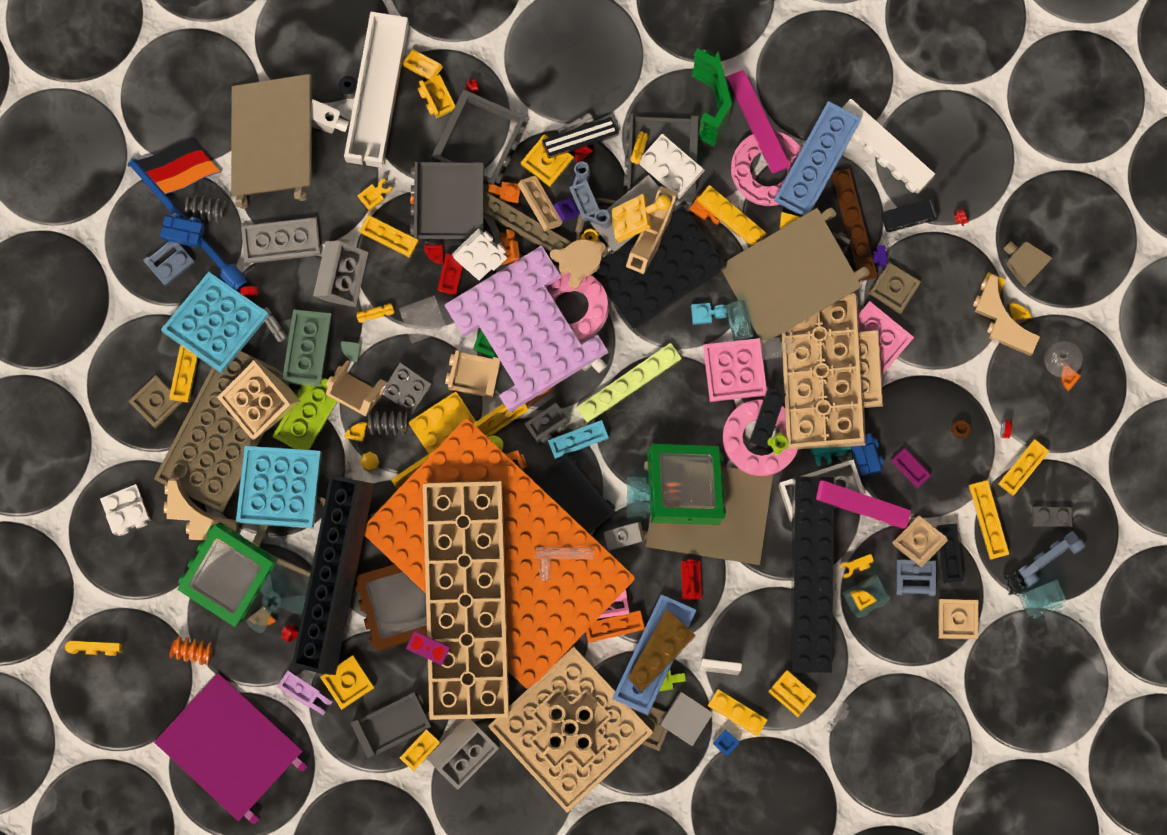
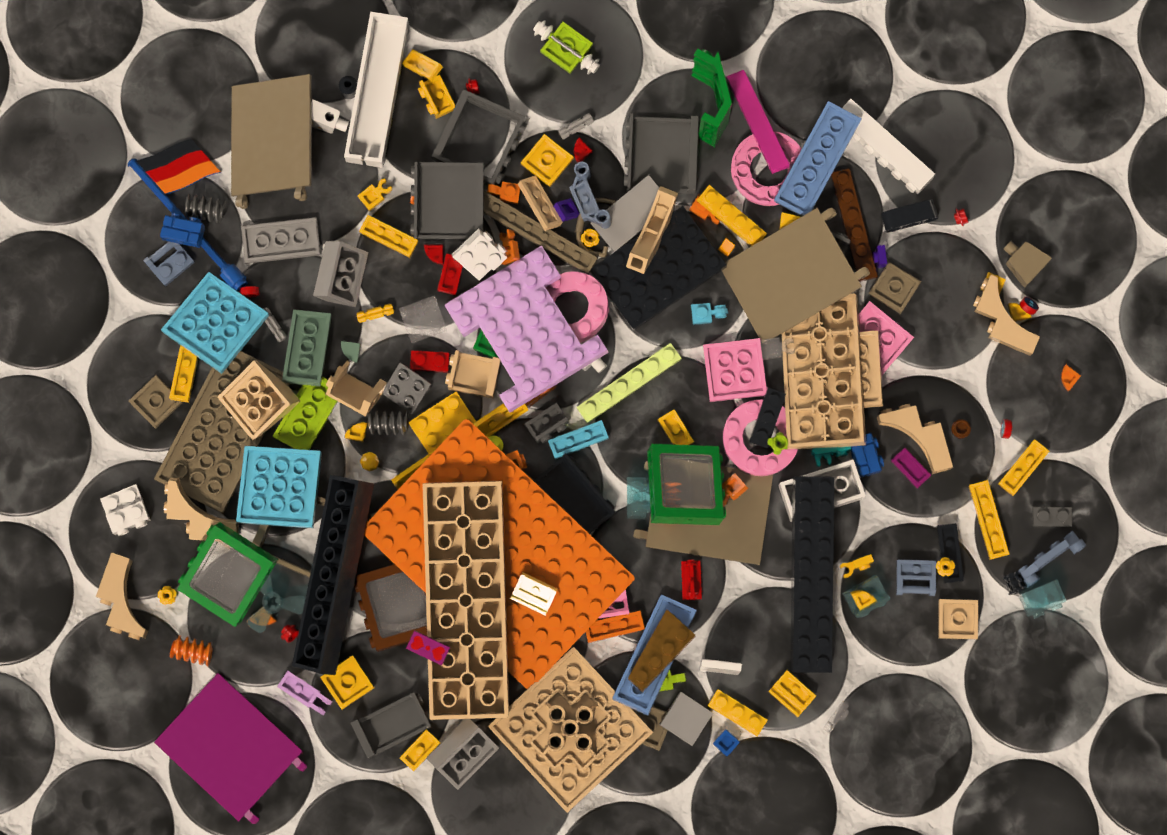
(92, 647): yellow plate -> none
(114, 590): none -> tan arch
(167, 600): none -> yellow plate
(429, 361): none -> red plate
(533, 593): none -> plate
(545, 555): clear piece -> none
(566, 47): none -> lime plate
(579, 138): black tile -> none
(579, 259): tan tile -> none
(624, 536): light grey plate -> none
(634, 215): yellow plate -> none
(639, 147): yellow axle -> none
(671, 166): white plate -> none
(675, 429): none -> yellow plate
(726, 247): none -> light orange piece
(733, 488): none -> orange plate
(739, 320): clear light blue plate -> none
(863, 504): dark pink tile -> none
(920, 541): tan plate -> none
(929, 437): none -> tan arch
(950, 566): none -> yellow plate
(1029, 305): none -> red tile
(1063, 367): clear dish -> none

